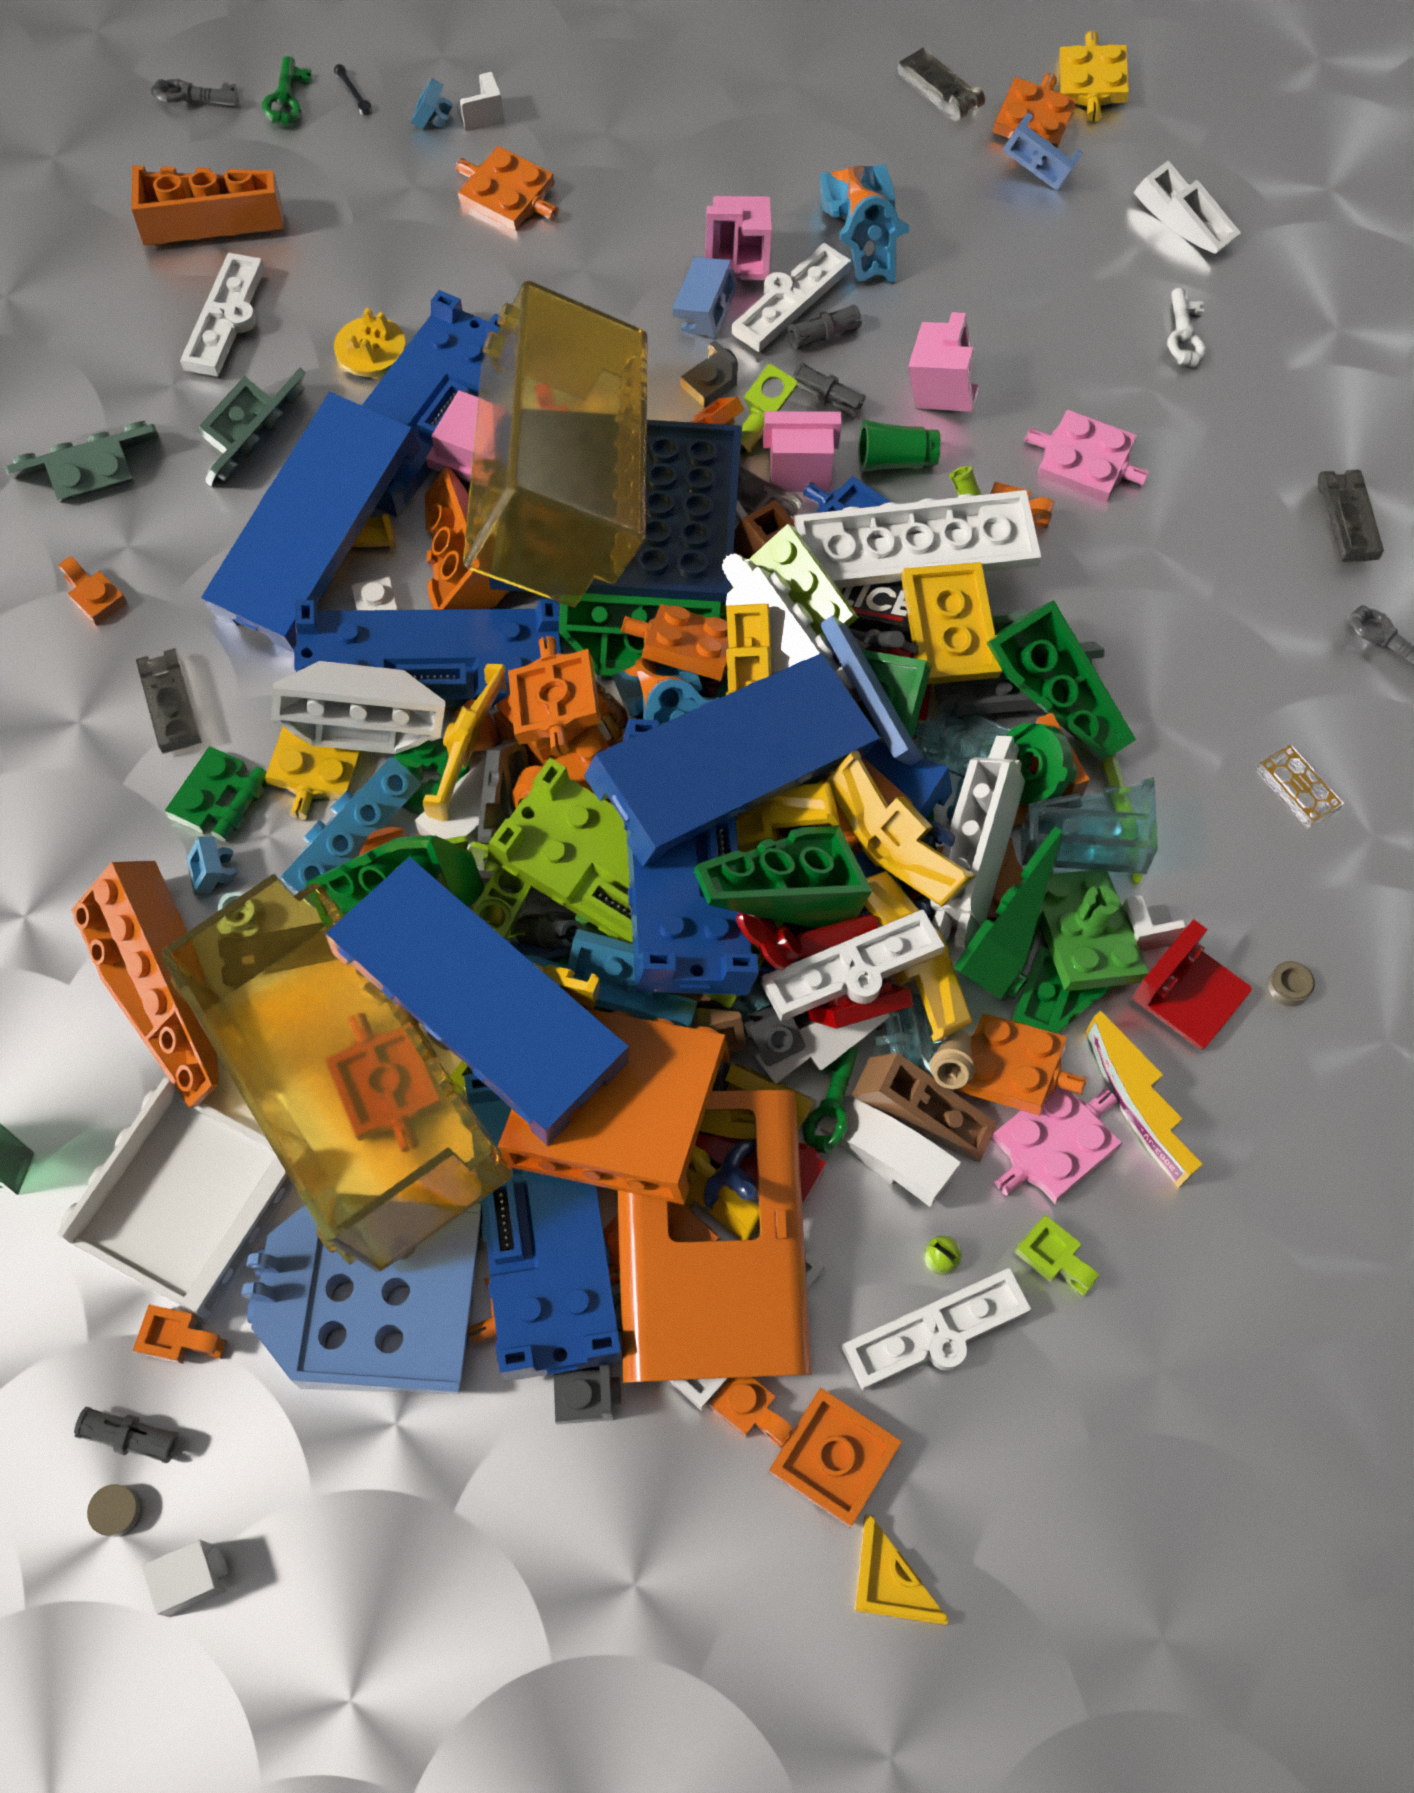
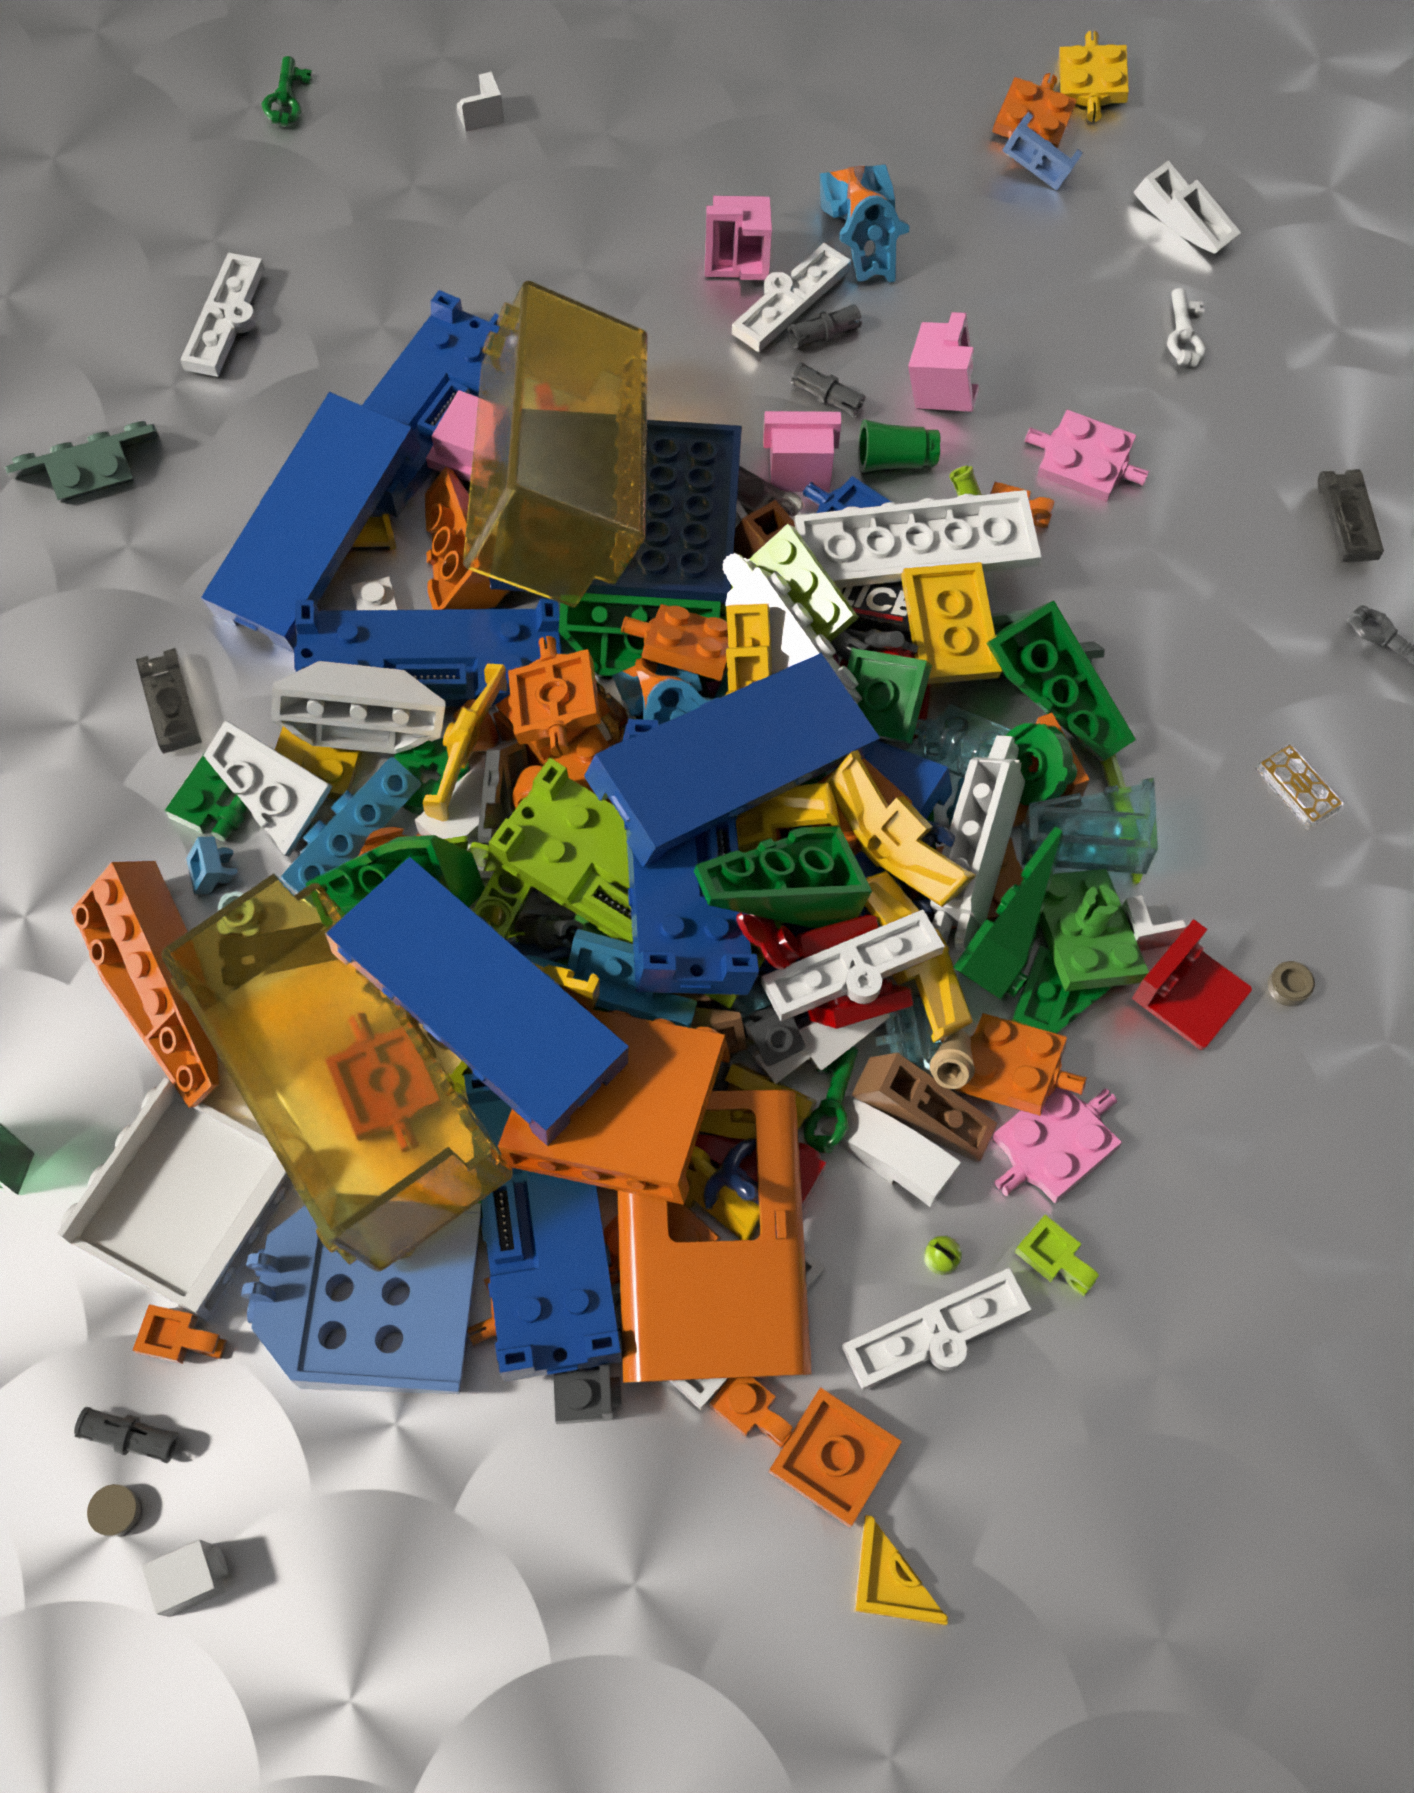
(92, 594): orange plate -> none
(203, 204): orange wedge -> none
(226, 95): dark grey piece -> none
(240, 417): sand green bracket -> none
(271, 785): none -> white wing
(357, 345): yellow plate -> none
(363, 105): black hinge -> none
(432, 106): dark azure tile -> none
(507, 188): orange plate -> none
(705, 295): medium blue hinge -> none
(712, 376): dark grey bracket -> none
(720, 412): orange plate -> none
(759, 403): lime bracket -> none
(871, 691): medium blue tile -> none
(940, 84): clear smoke plate -> none
(982, 697): dark grey hinge -> none
(1132, 1082): yellow slope -> none

